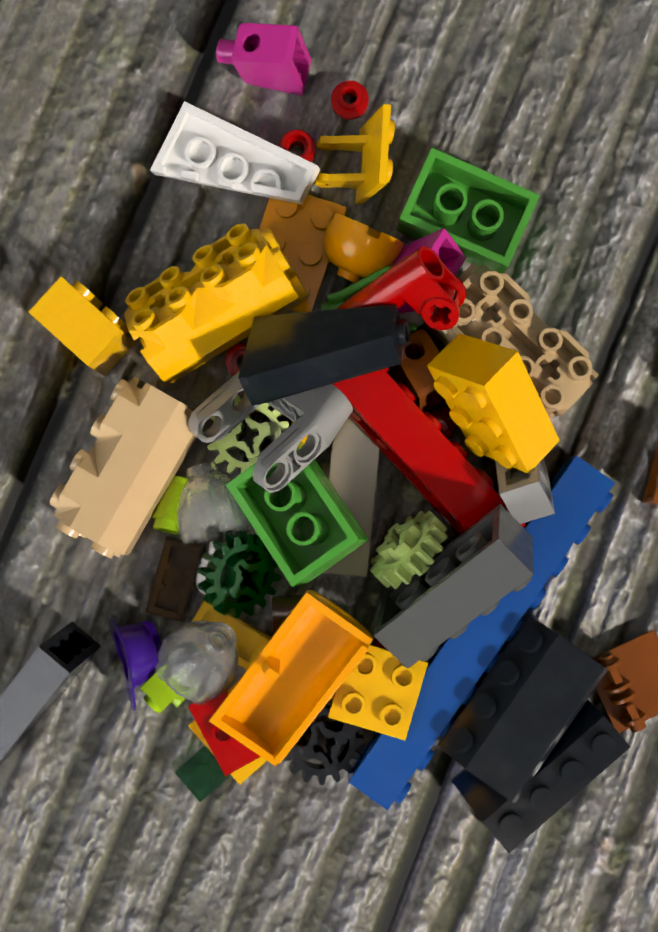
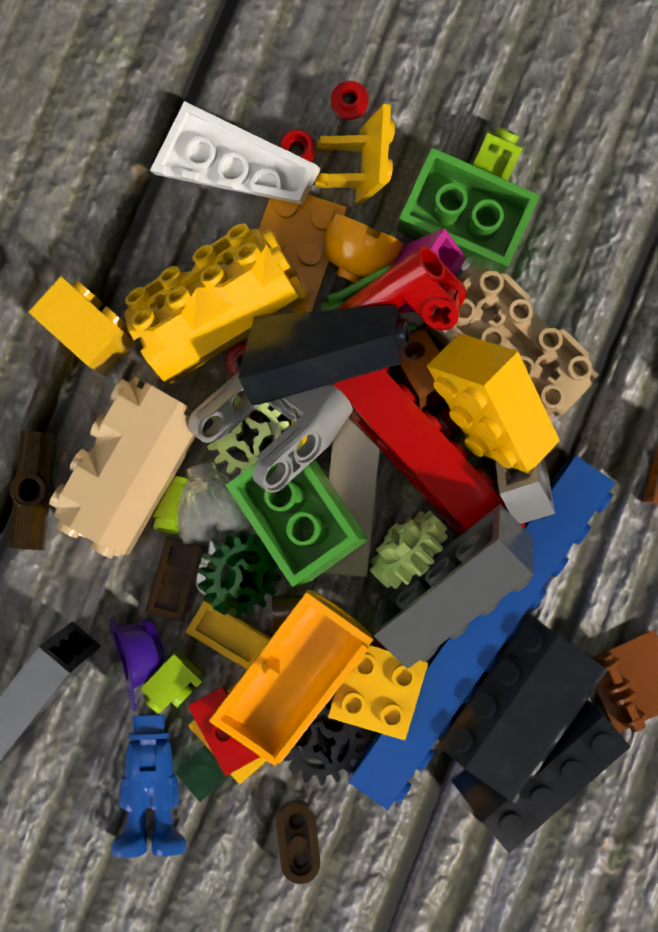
(31, 517): none -> dark brown piece
(151, 784): none -> blue piece
(199, 660): clear piece -> none
(268, 56): dark pink torso -> none
(297, 840): none -> dark brown plate
(499, 153): none -> lime bracket

